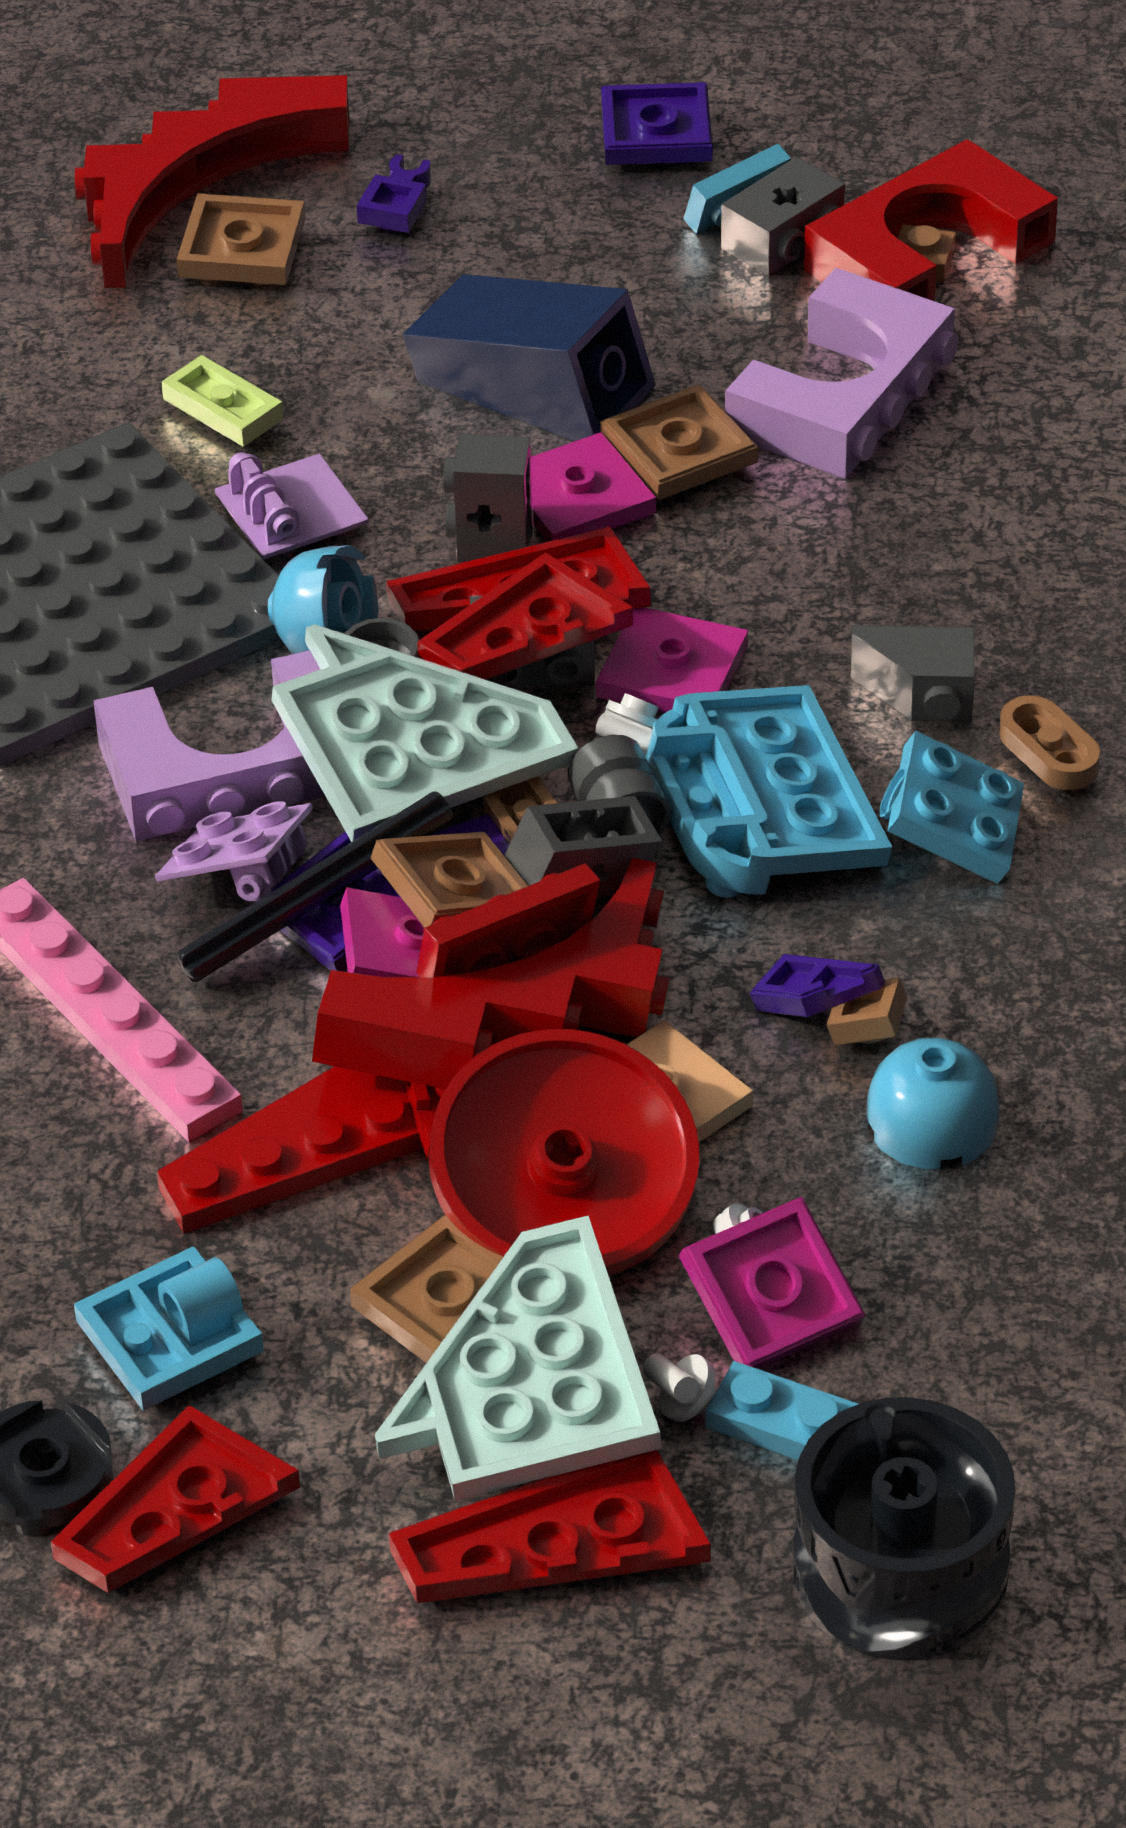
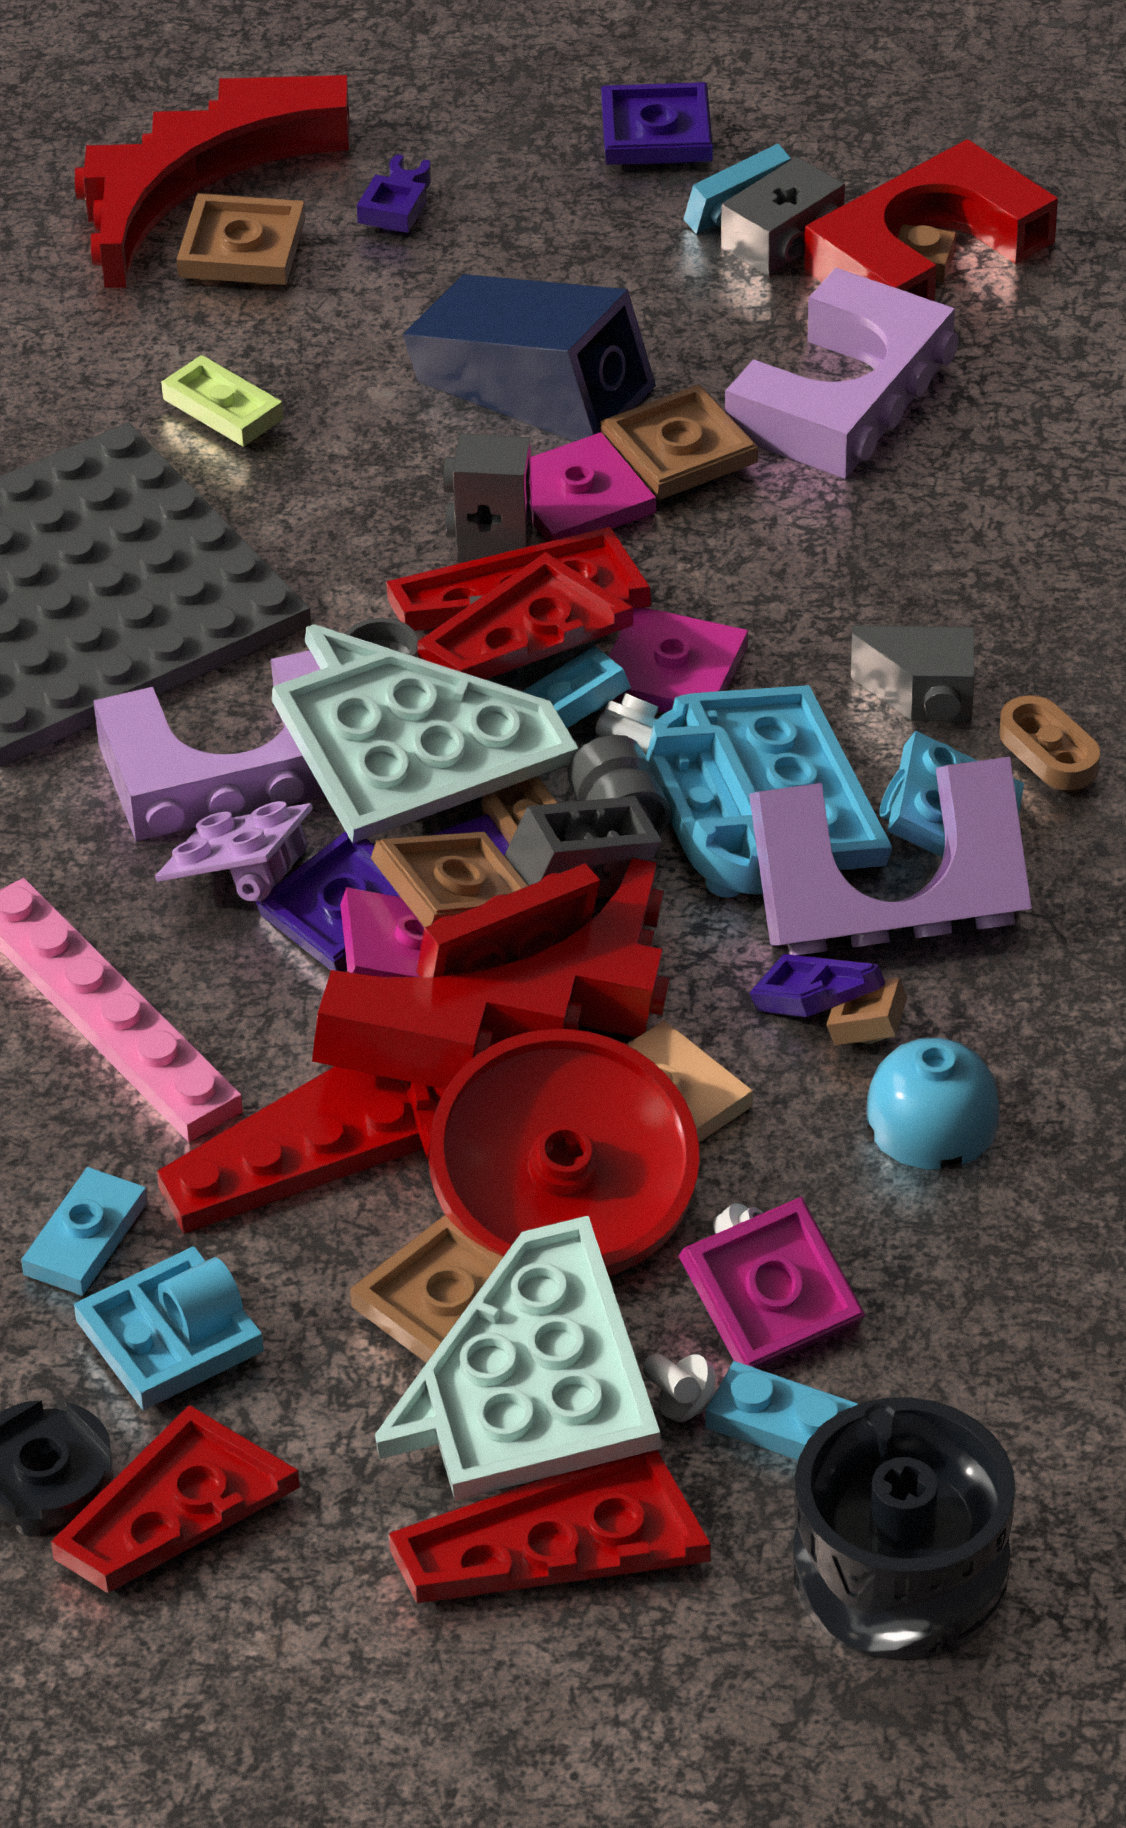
(84, 1231): none -> medium azure plate
(288, 503): lavender hinge -> none
(308, 890): black axle -> none
(321, 590): medium azure cylinder -> none
(582, 685): none -> medium azure plate
(977, 878): none -> lavender arch

